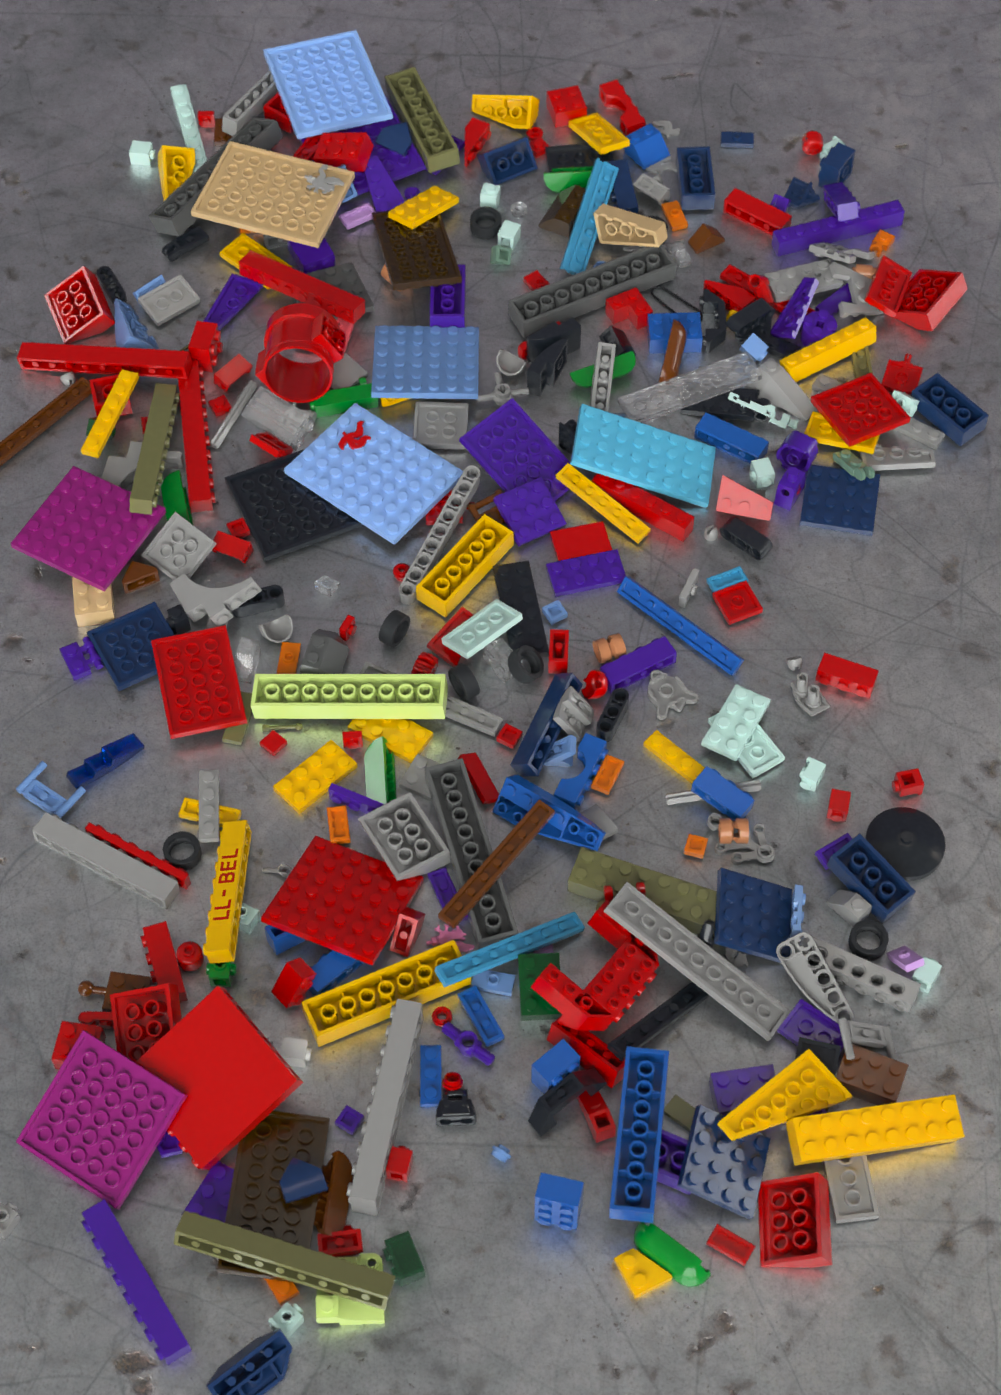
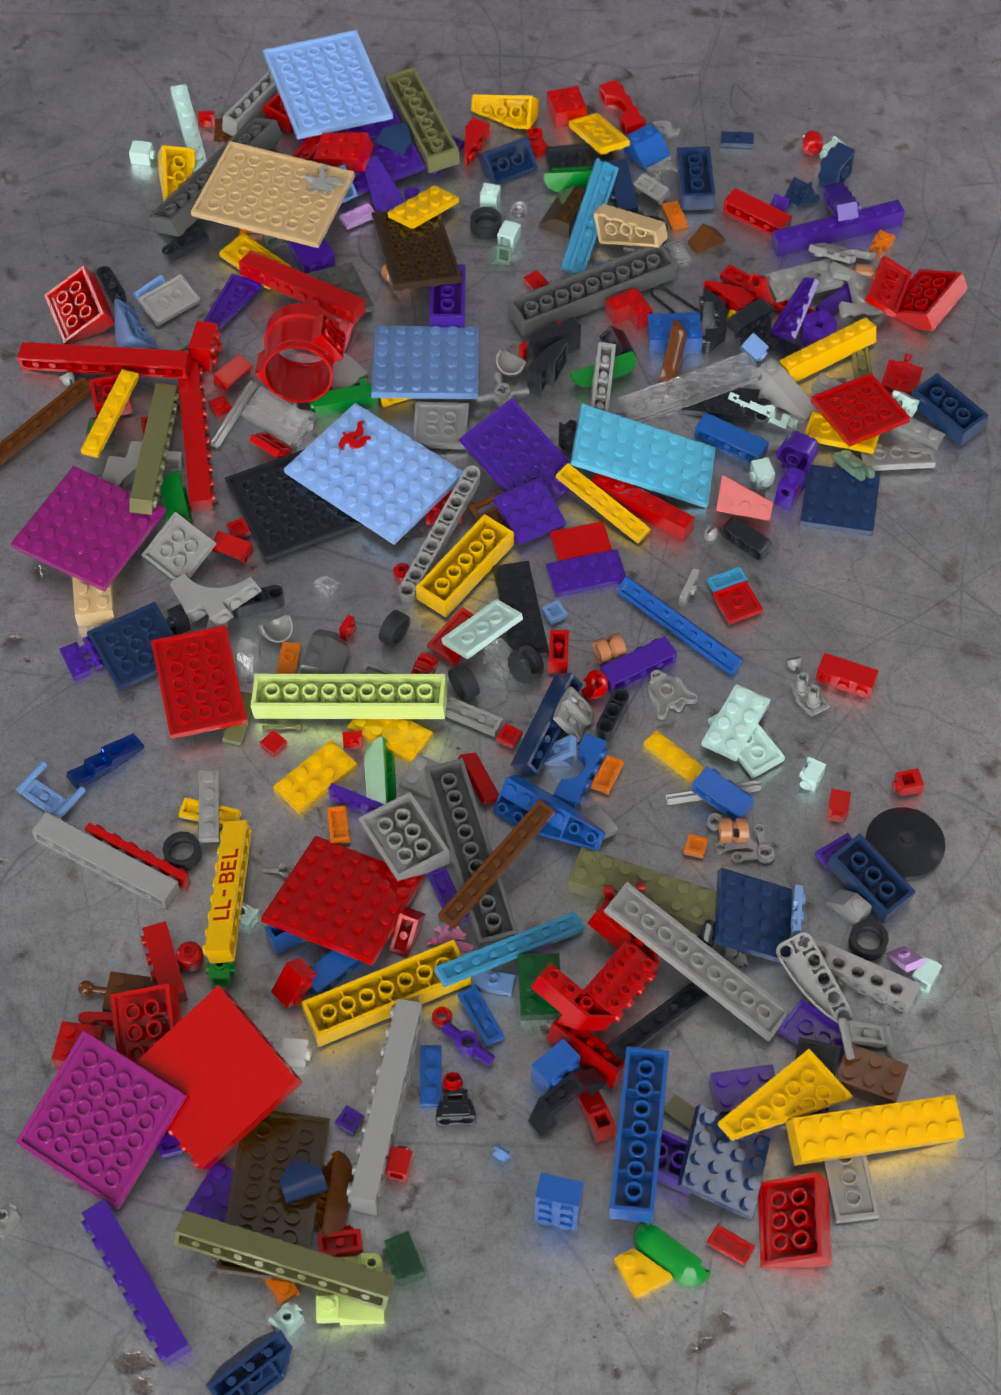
(139, 576): reddish brown slope -> none

